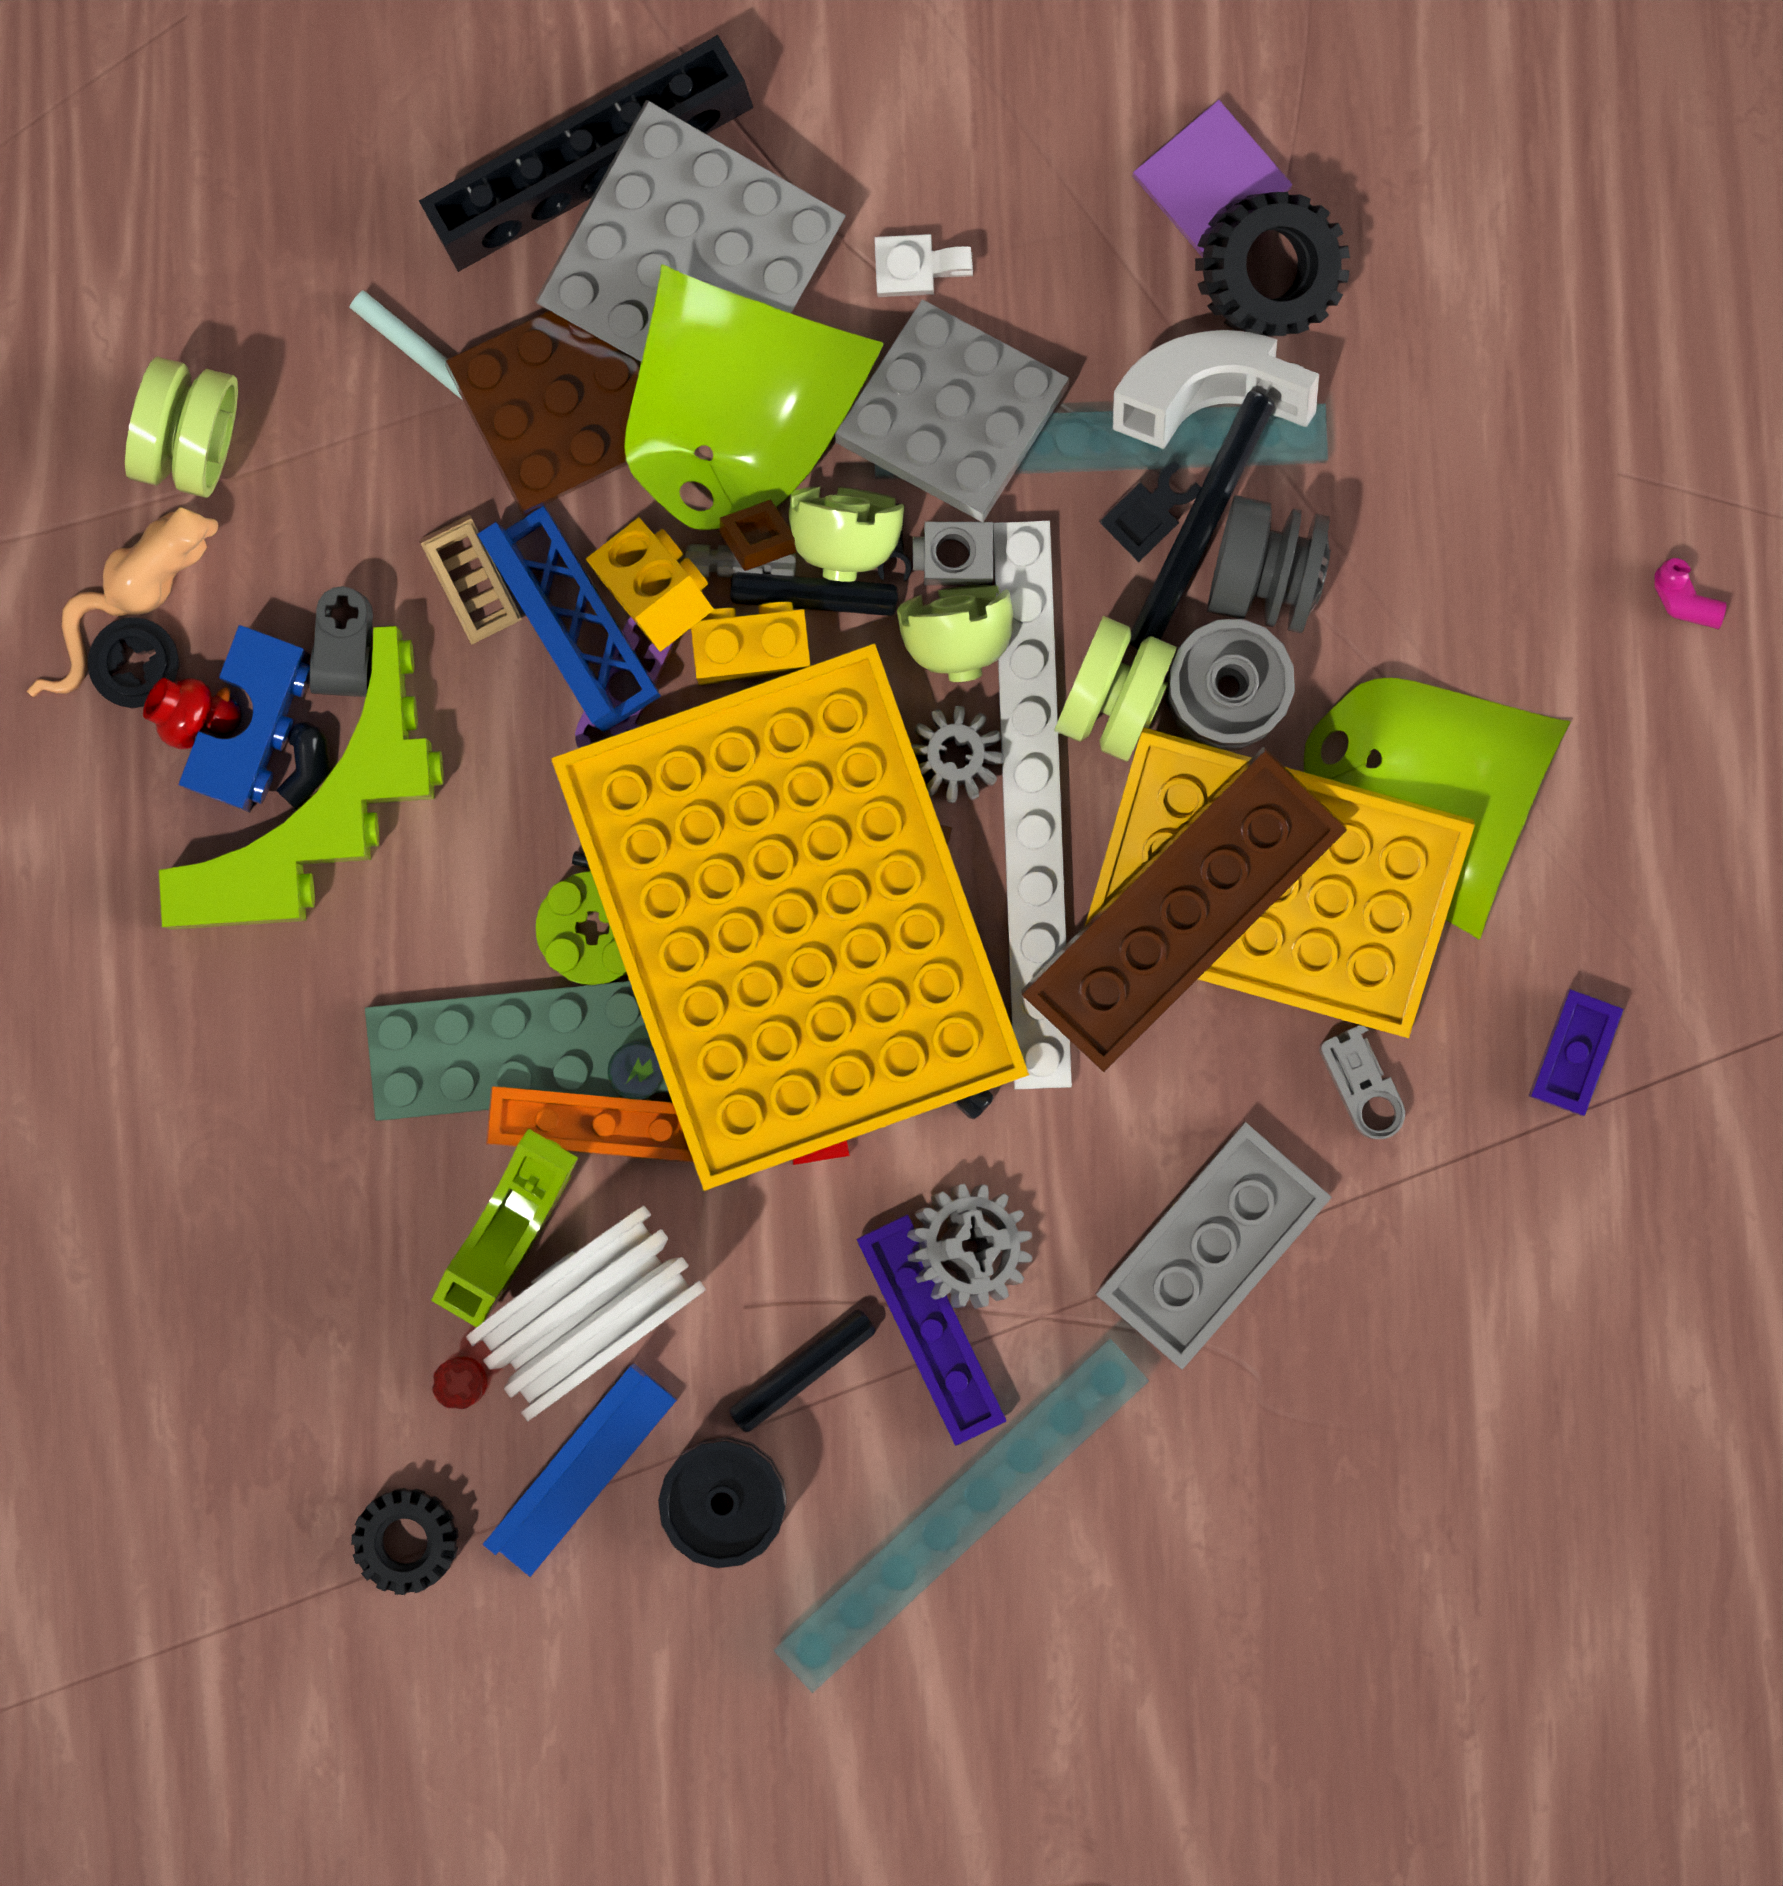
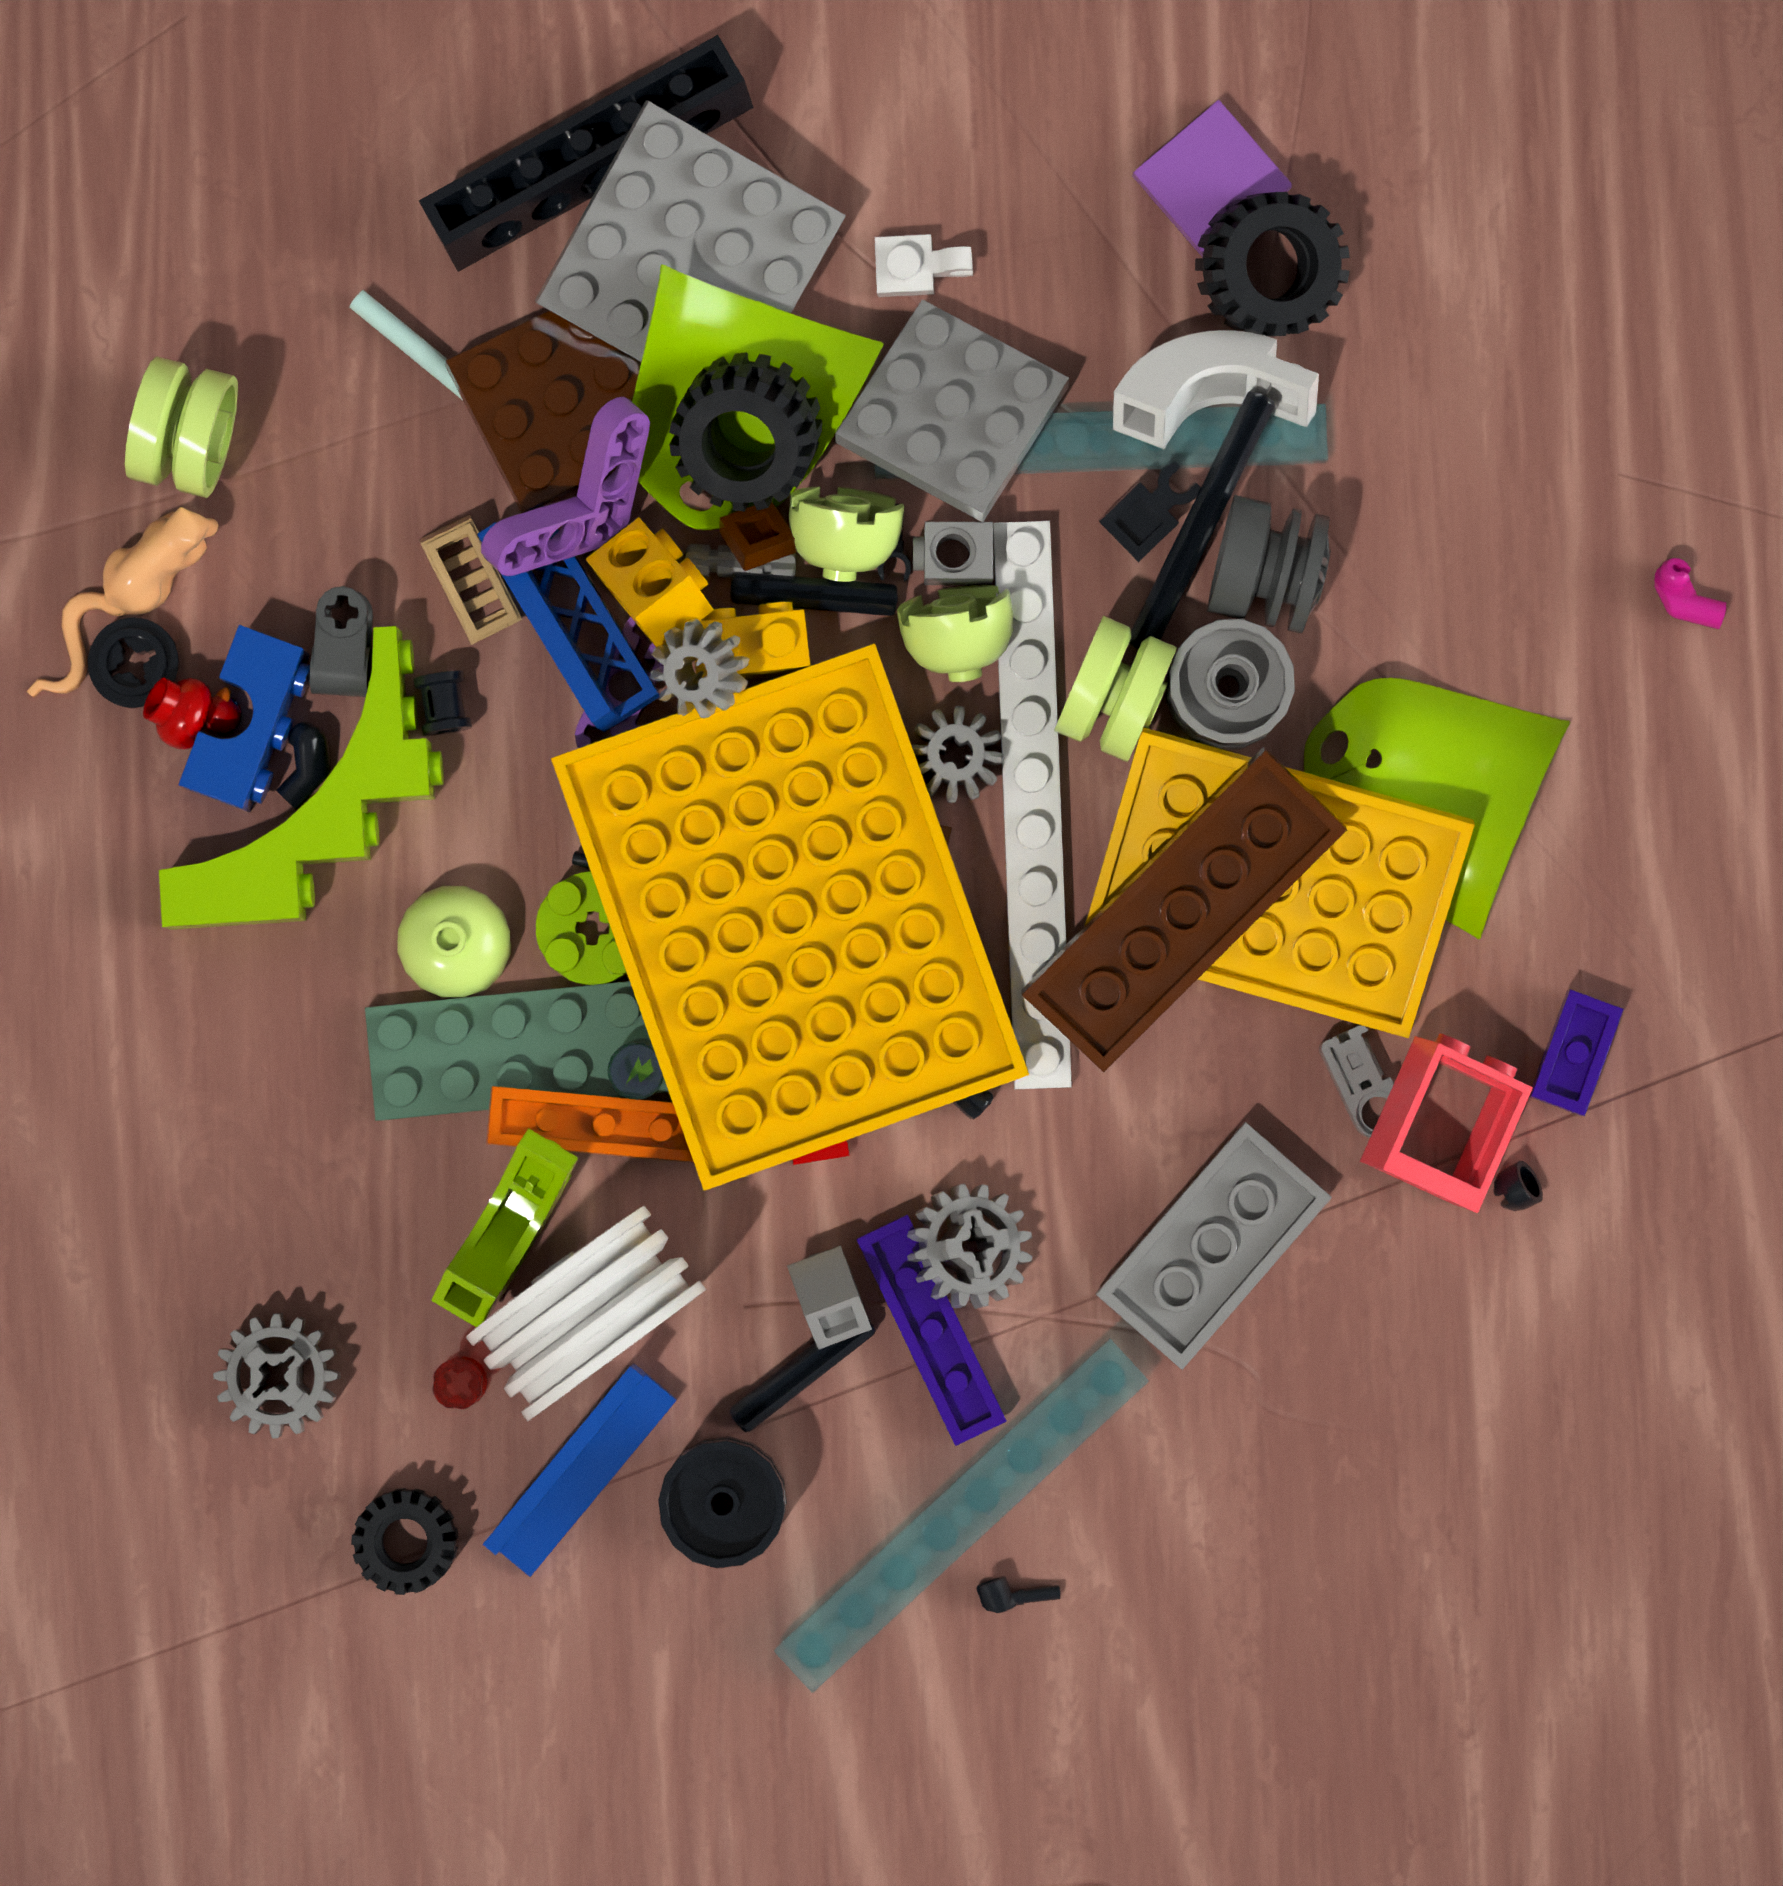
(258, 1356): none -> light grey gear
(442, 703): none -> black bush
(454, 941): none -> yellowish green cylinder
(597, 511): none -> medium lavender beam
(678, 673): none -> light grey gear
(726, 469): none -> black tyre
(829, 1297): none -> light grey brick
(998, 1598): none -> black hand
(1487, 1140): none -> coral window
(1519, 1187): none -> black hinge

